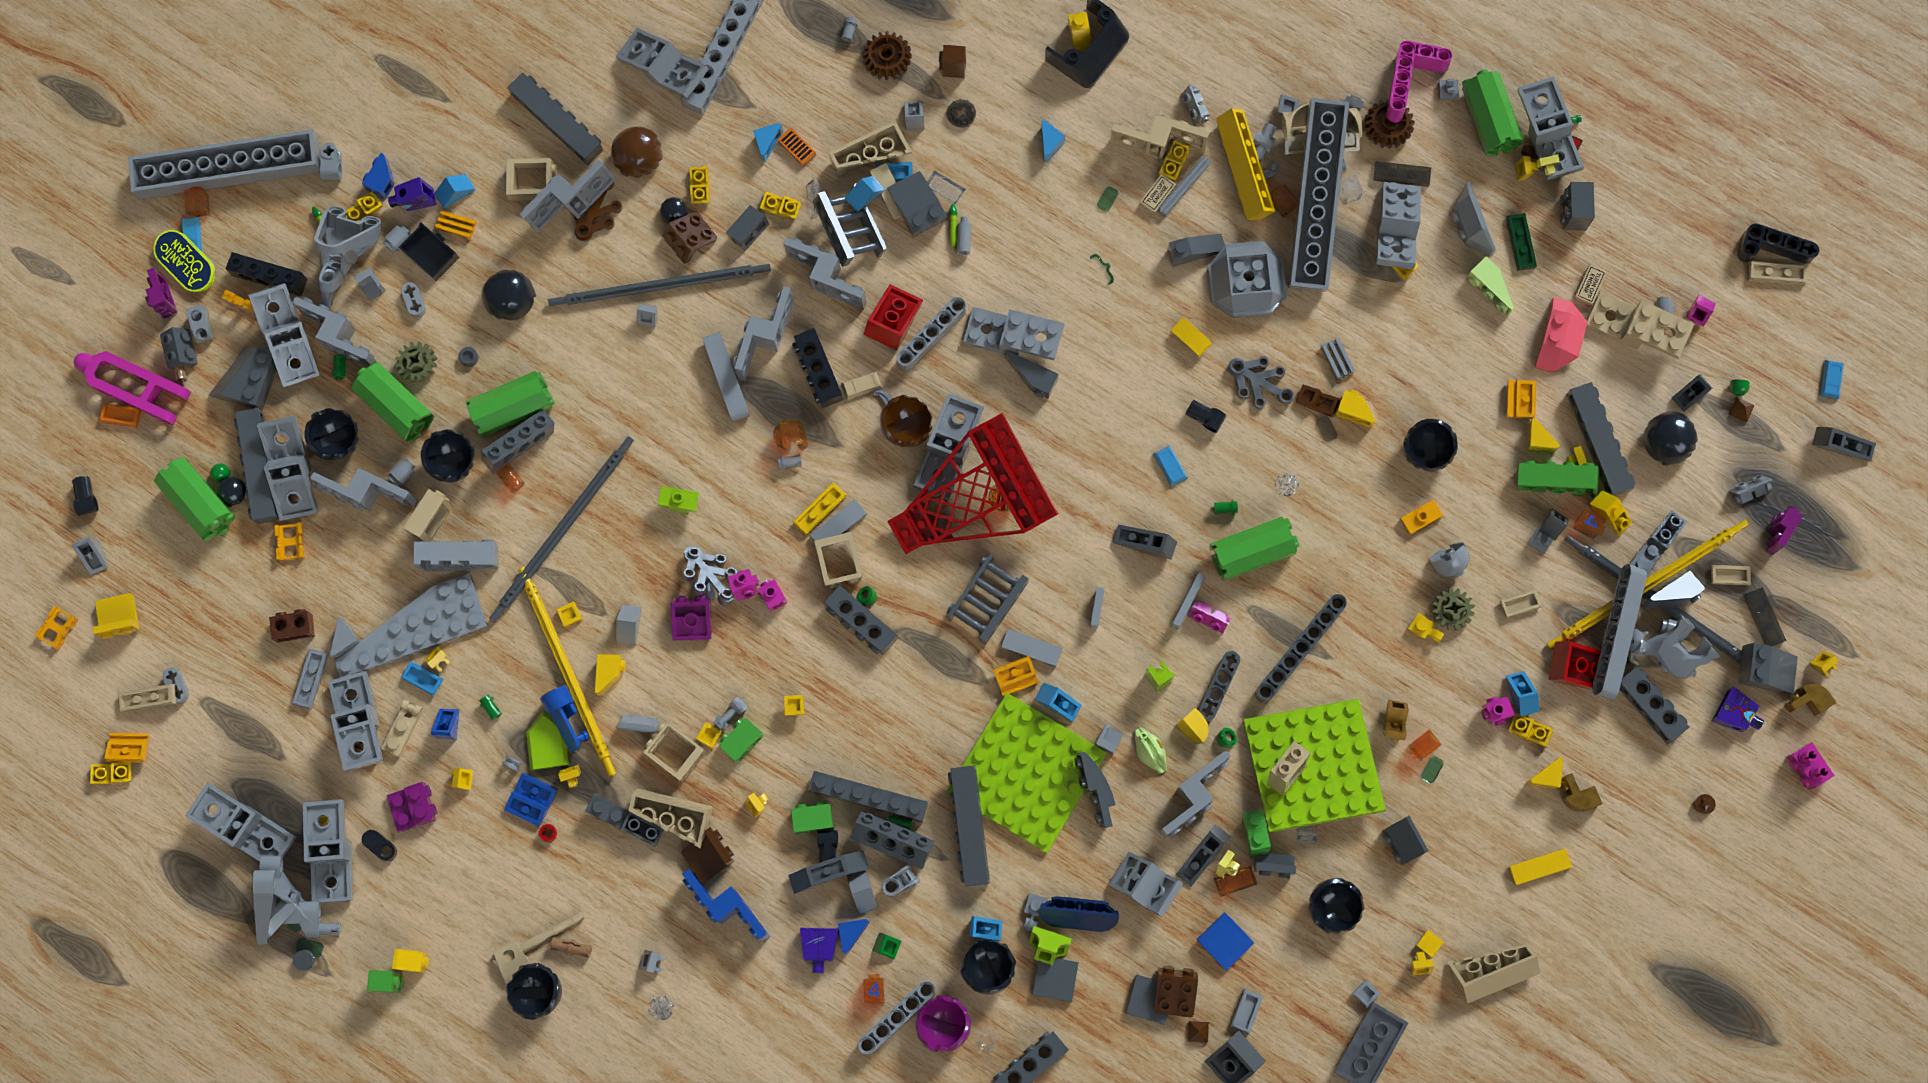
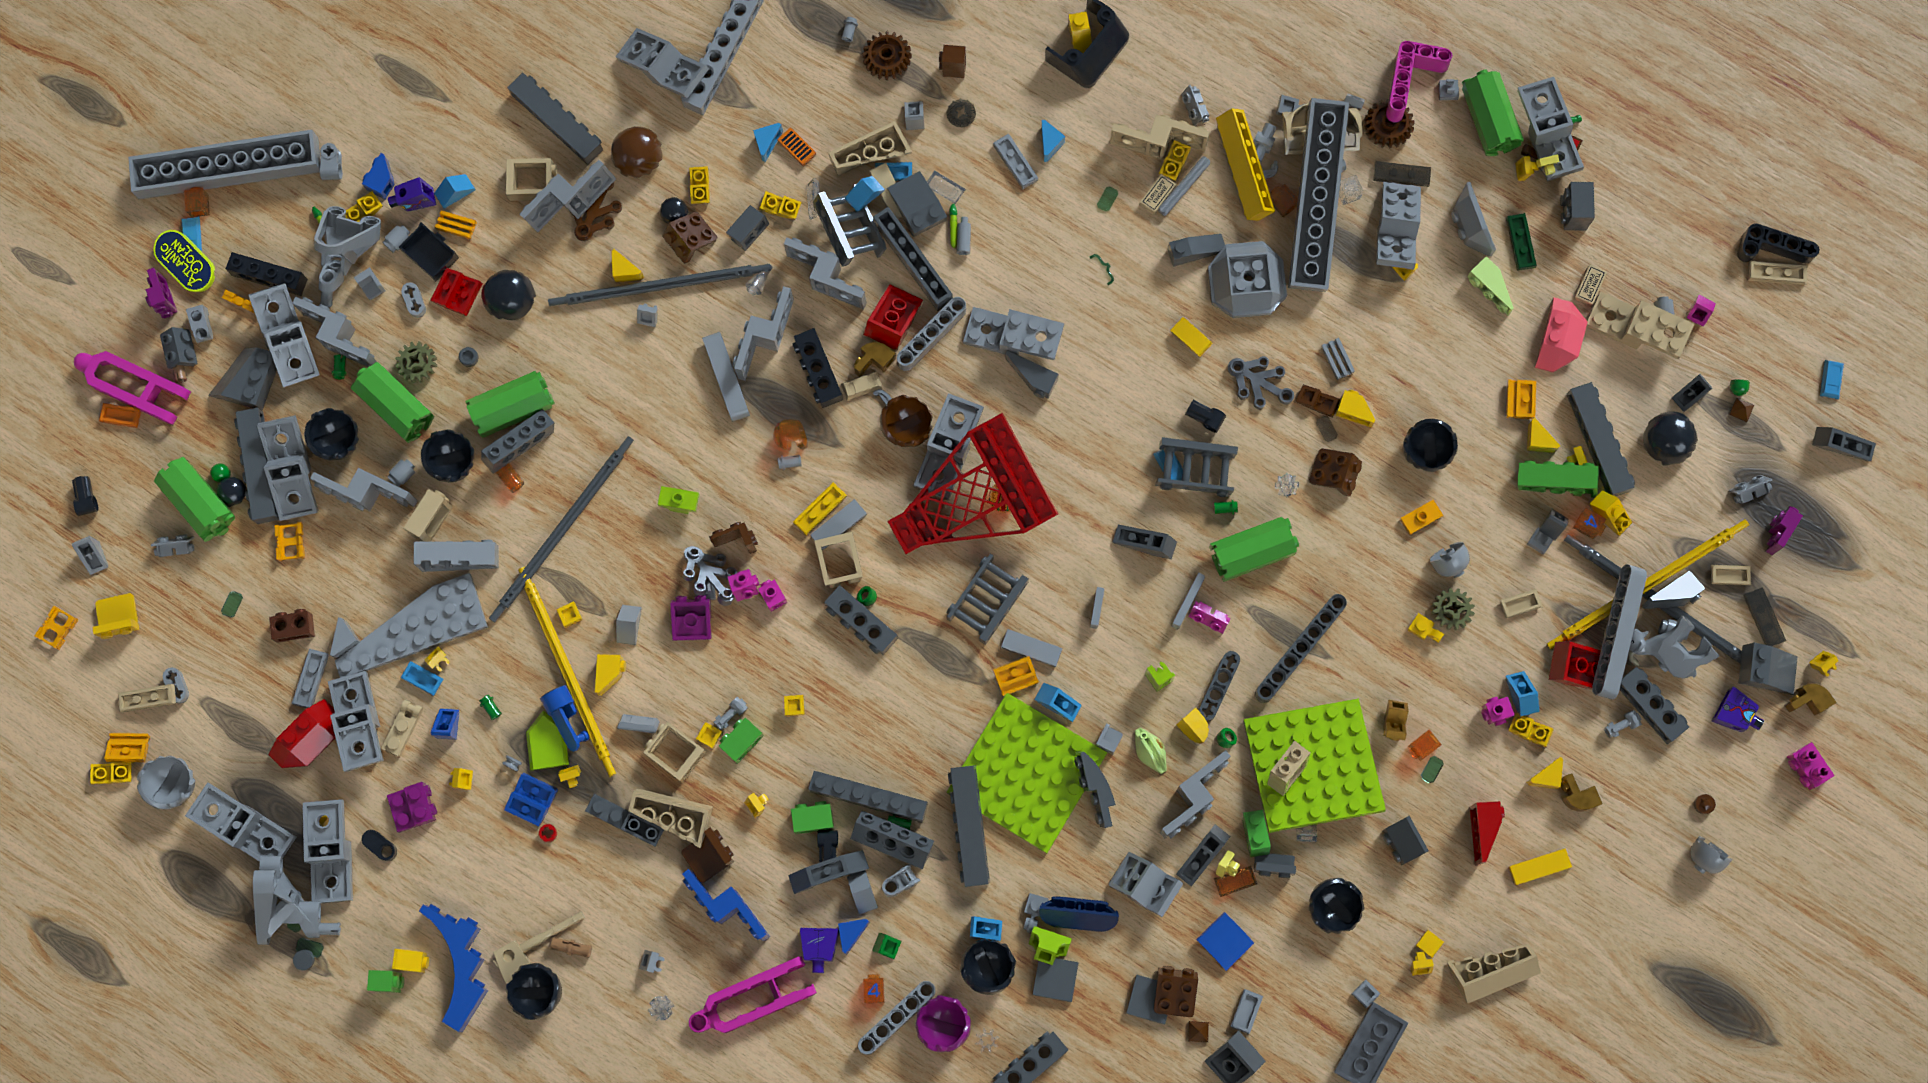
(165, 546): none -> light grey hinge
(165, 782): none -> light grey piece
(232, 604): none -> clear green piece
(305, 737): none -> red wedge
(456, 292): none -> red slope
(466, 993): none -> blue arch
(623, 269): none -> yellow slope
(709, 1017): none -> dark pink piece
(735, 532): none -> reddish brown bracket
(757, 283): none -> clear cone
(876, 354): none -> pearl gold brick
(912, 258): none -> dark grey brick
(1015, 161): none -> light grey tile
(1207, 451): none -> dark grey fence
(1336, 470): none -> reddish brown bracket
(1485, 824): none -> red slope
(1632, 720): none -> light grey bar
(1658, 541): dark grey slope -> none
(1708, 857): none -> light grey cylinder

